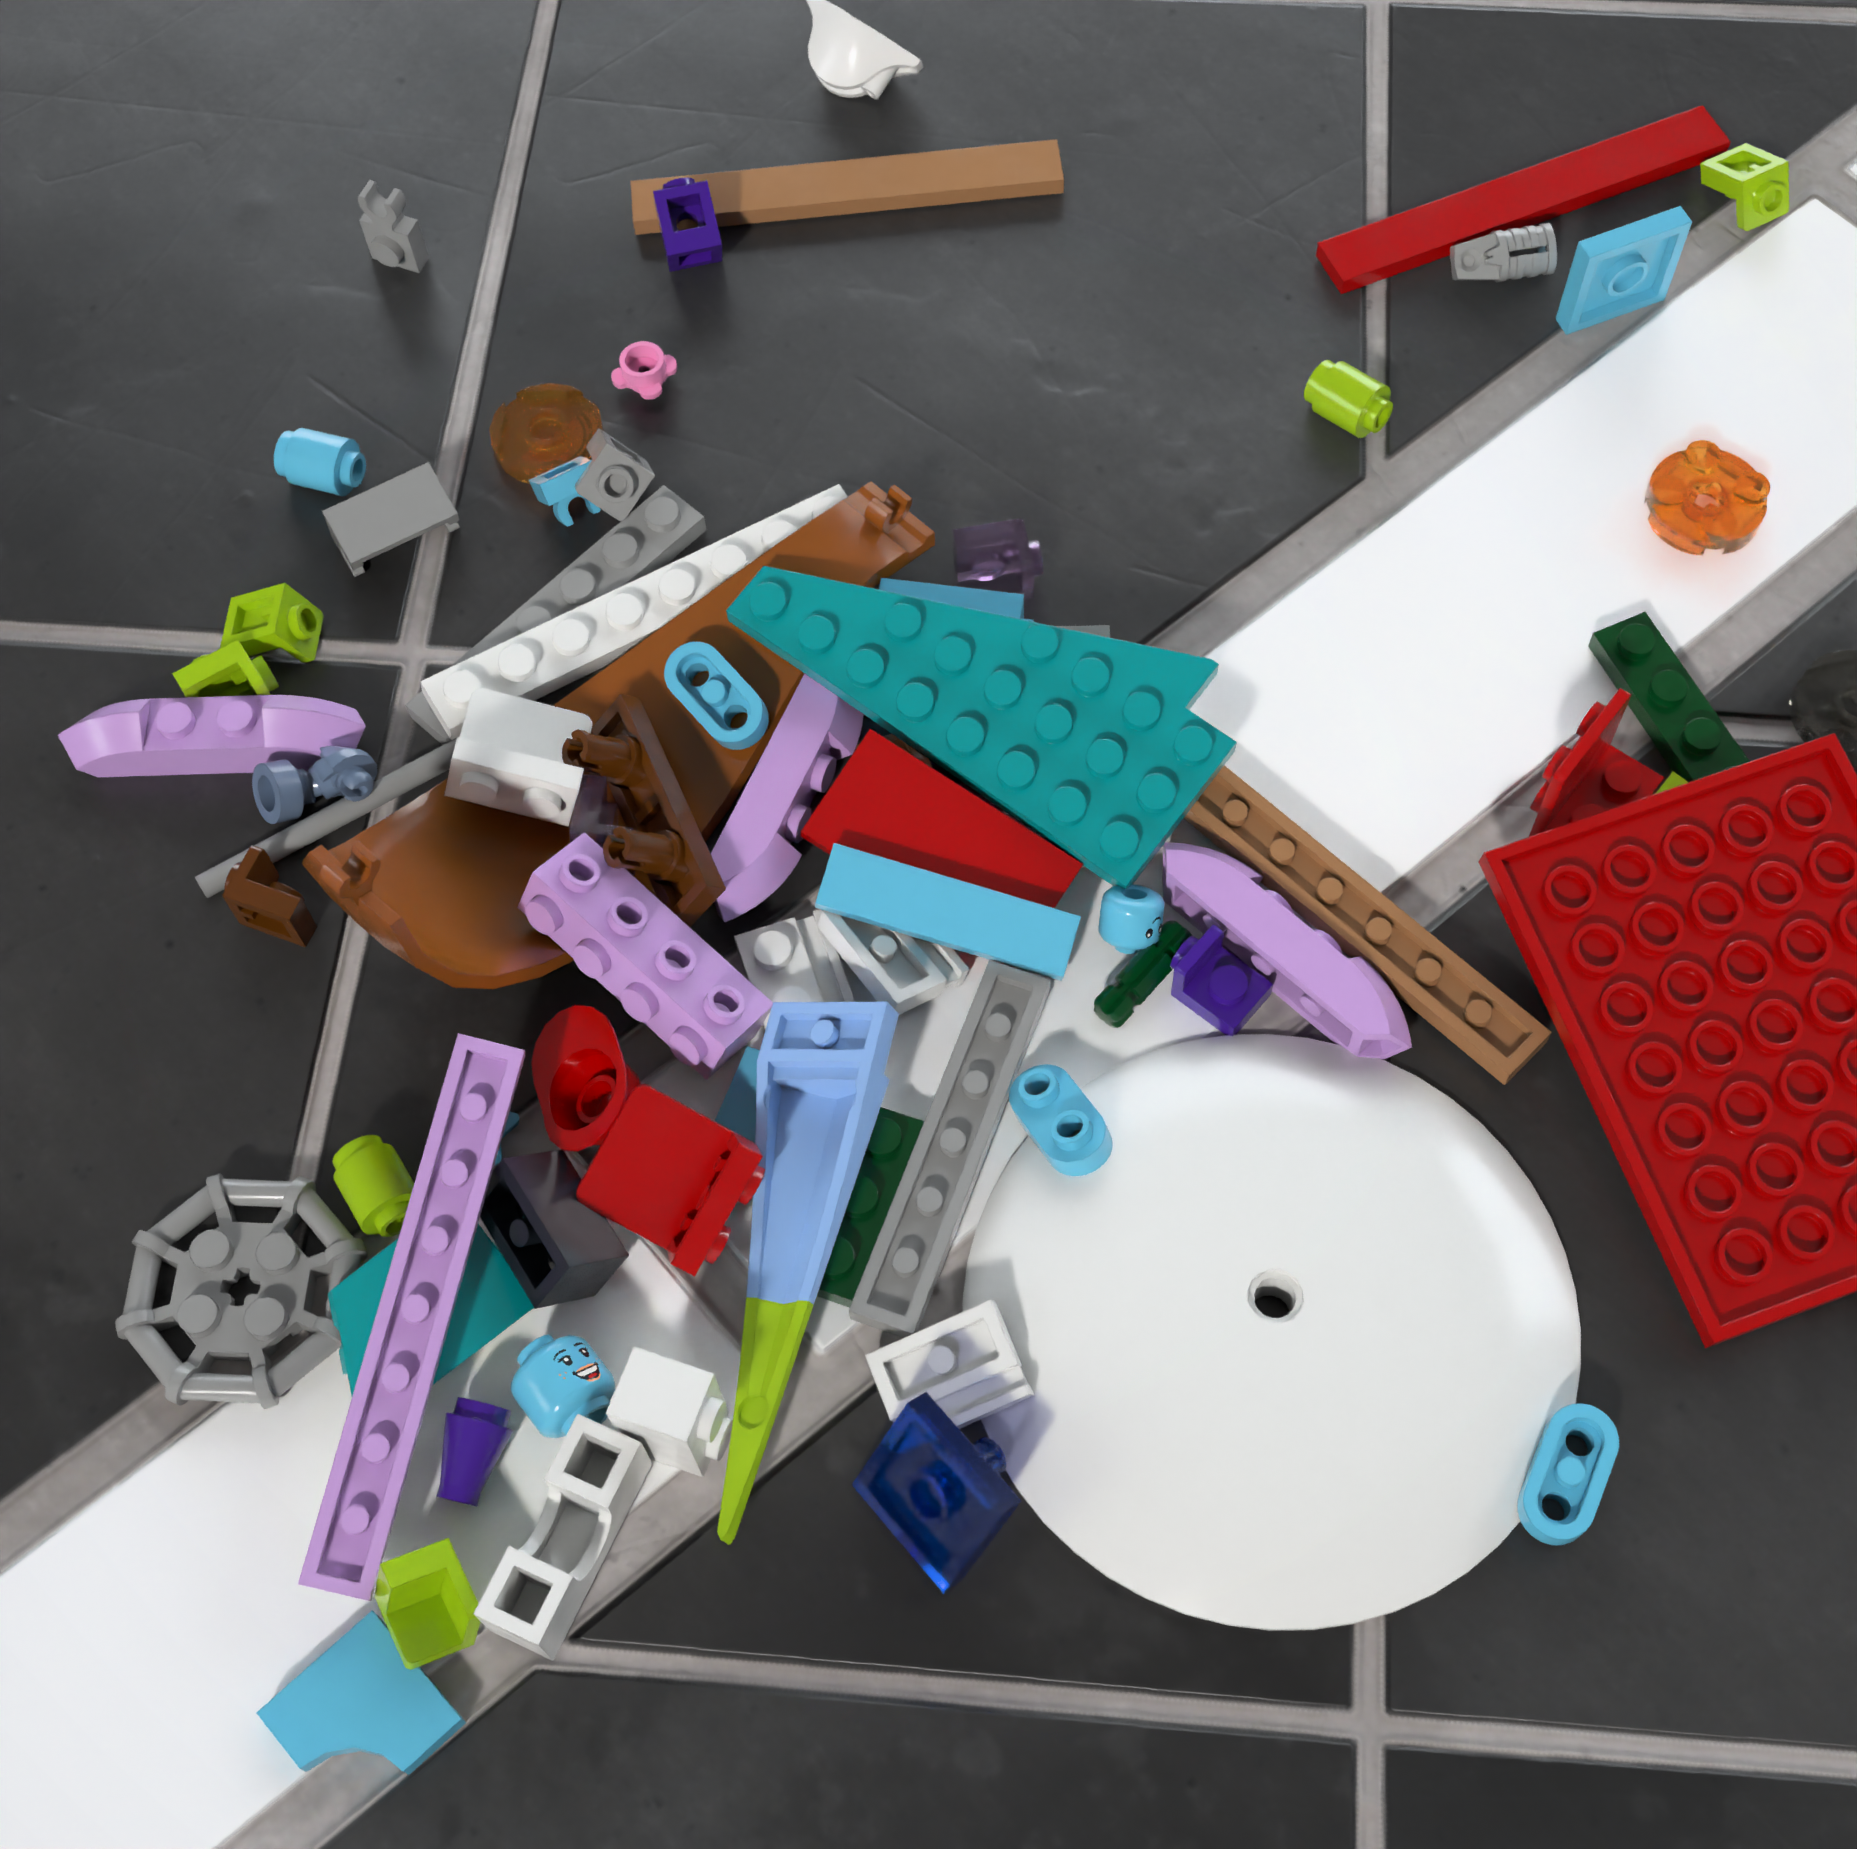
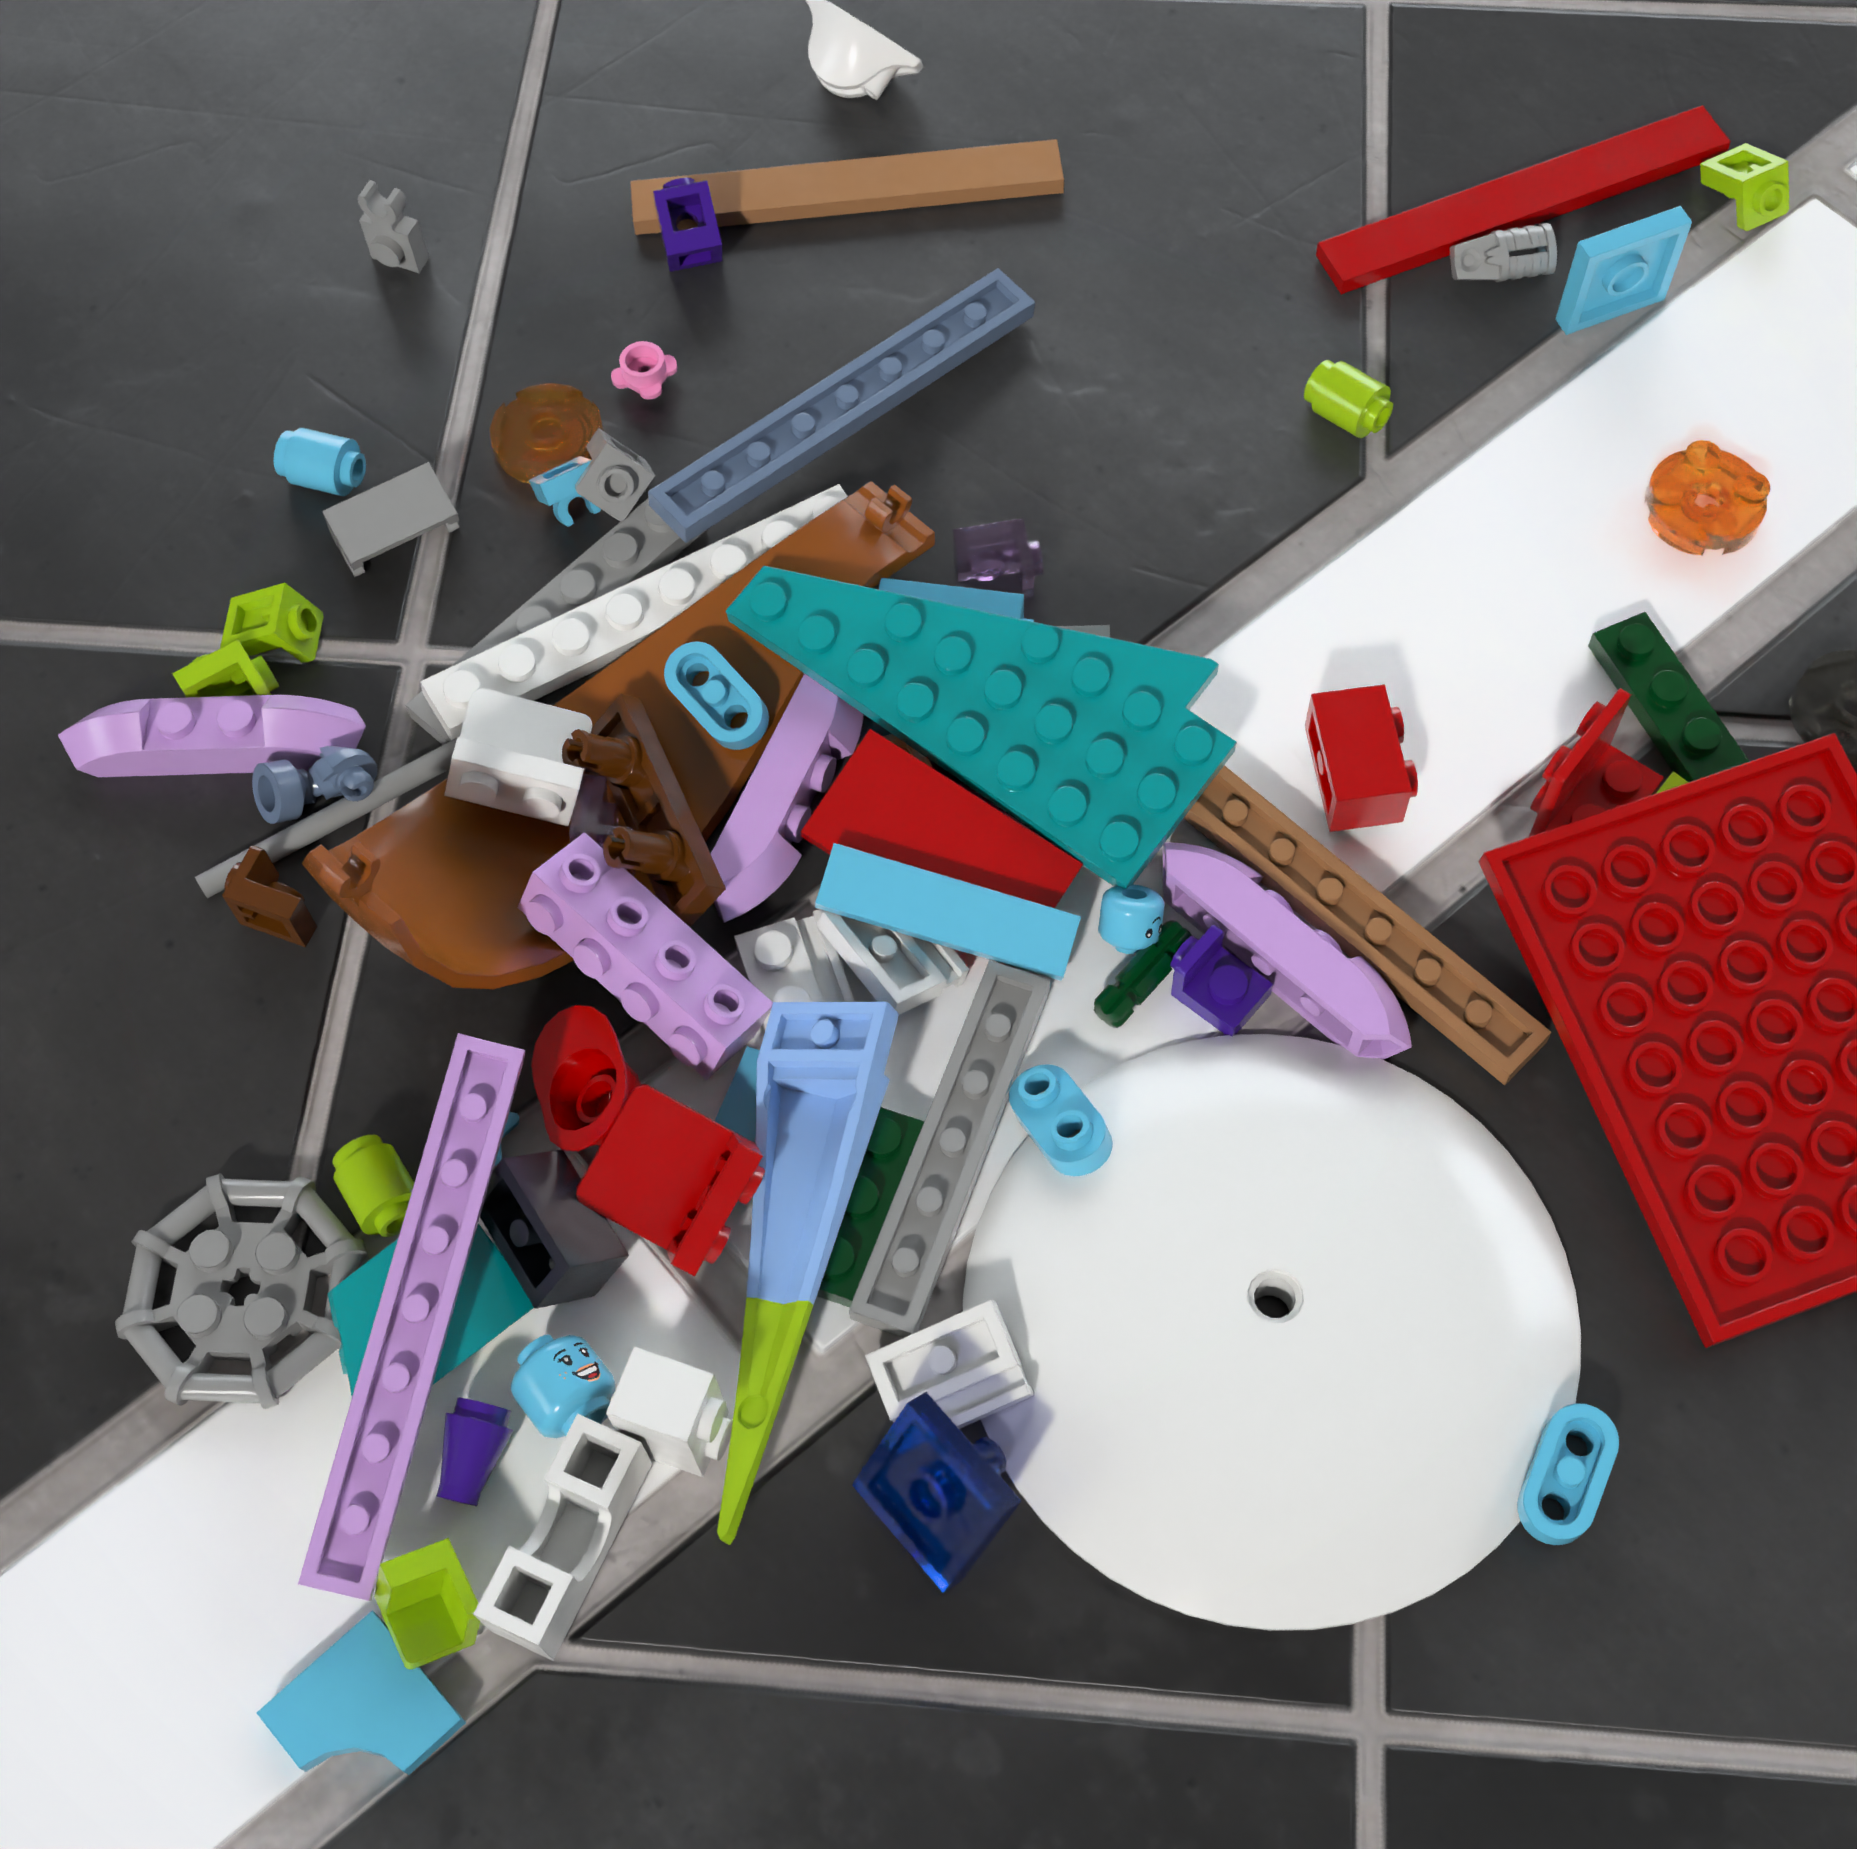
(839, 405): none -> sand blue plate
(1359, 757): none -> red brick

